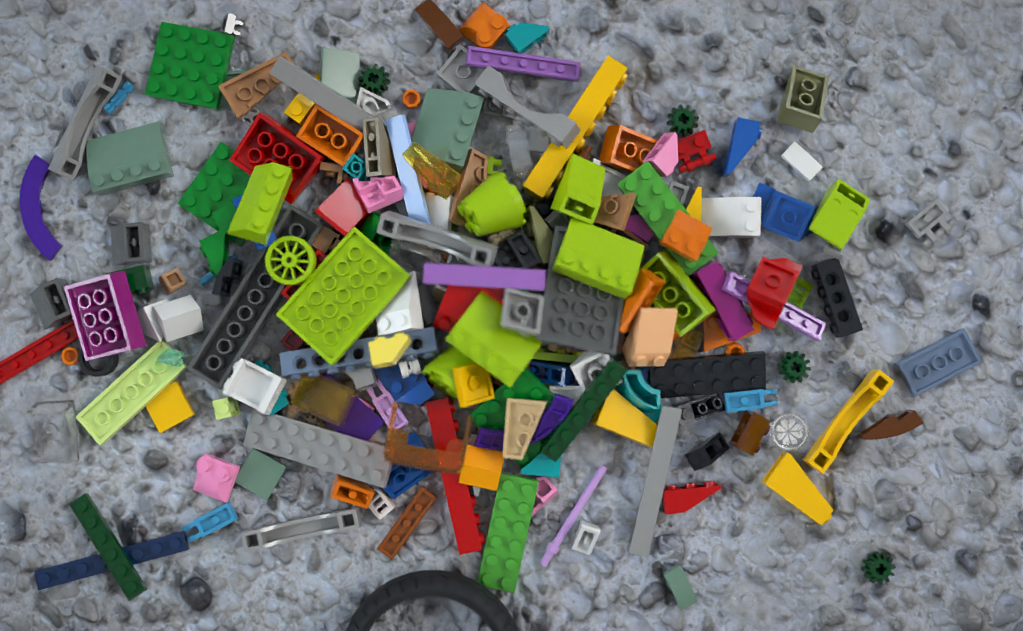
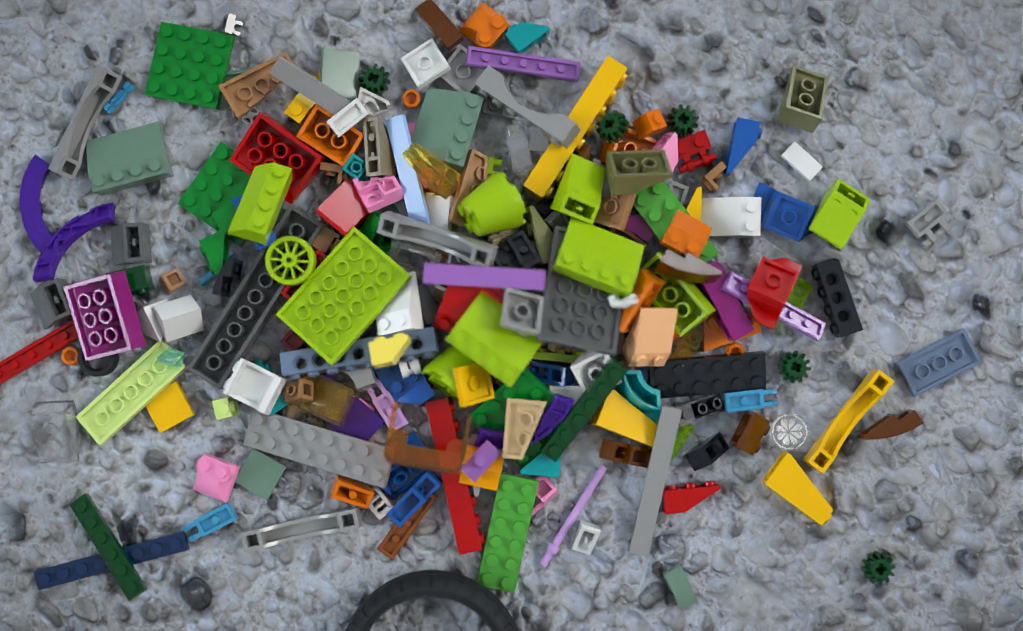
(66, 236): none -> dark purple tile
(294, 391): none -> medium nougat brick
(347, 117): none -> white tile
(414, 498): none -> blue slope
(425, 63): none -> white tile
(481, 461): none -> medium lavender tile
(615, 302): none -> white arm
(620, 126): none -> dark green gear
(625, 453): none -> reddish brown slope
(636, 170): none -> olive slope
(649, 124): none -> orange slope
(681, 437): none -> clear neon green slope
(687, 268): none -> slope
(715, 173): none -> medium nougat bracket

